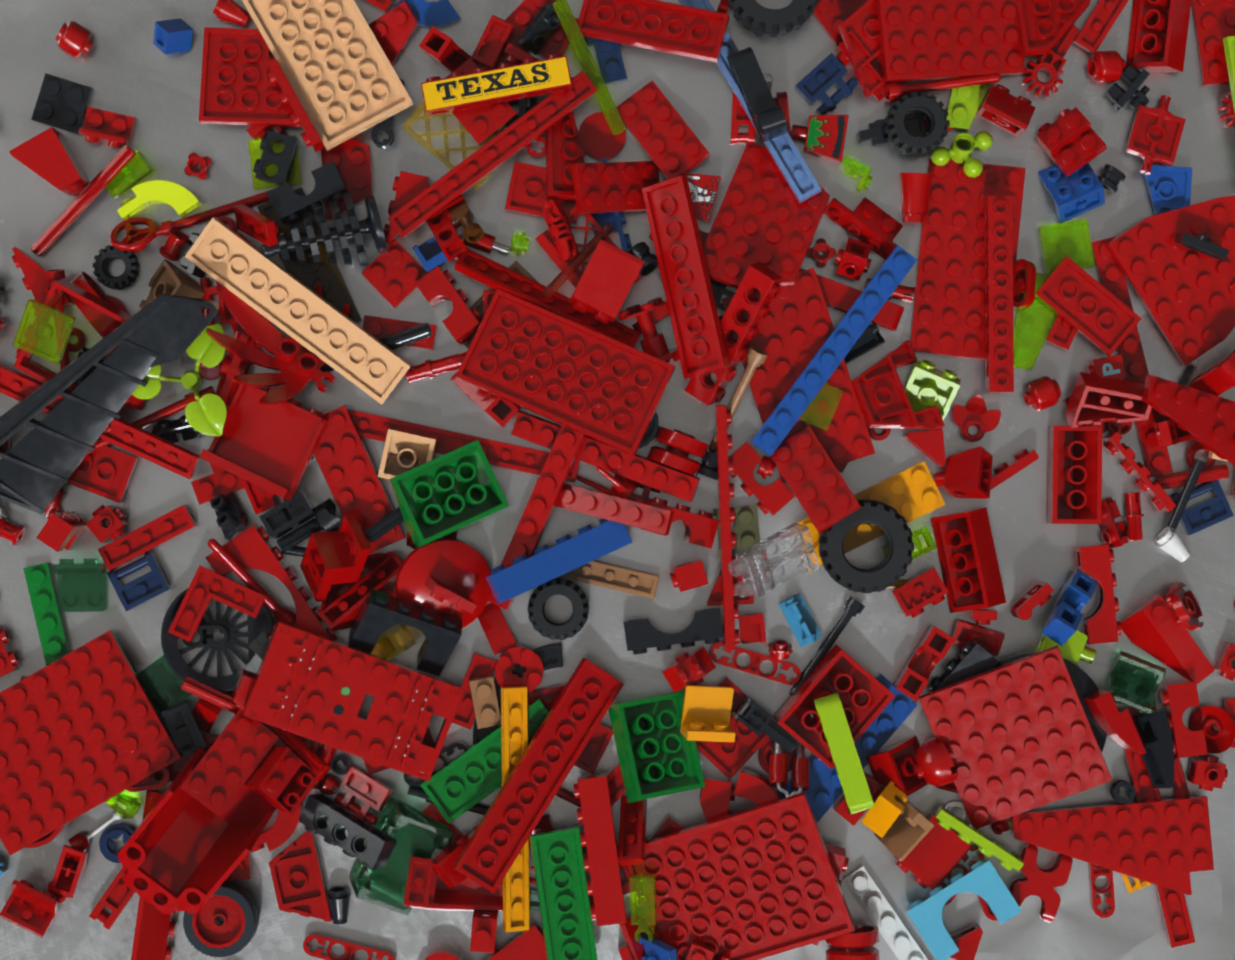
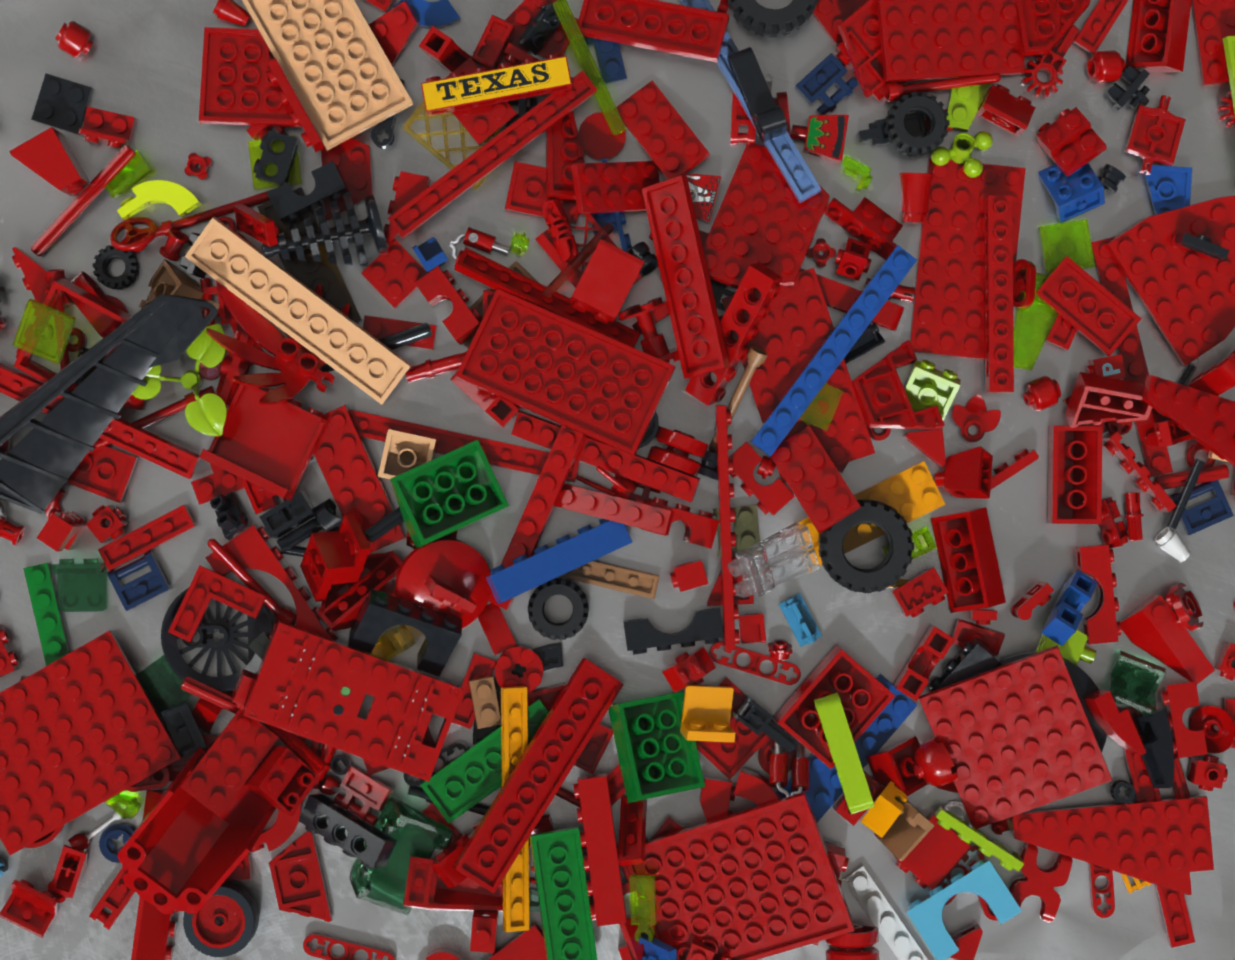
(169, 430): black hinge -> none
(172, 36): blue panel -> none
(338, 901): black cone -> none
(450, 218): red hips -> none
(534, 154): red bush -> none
(851, 608): black piece -> none

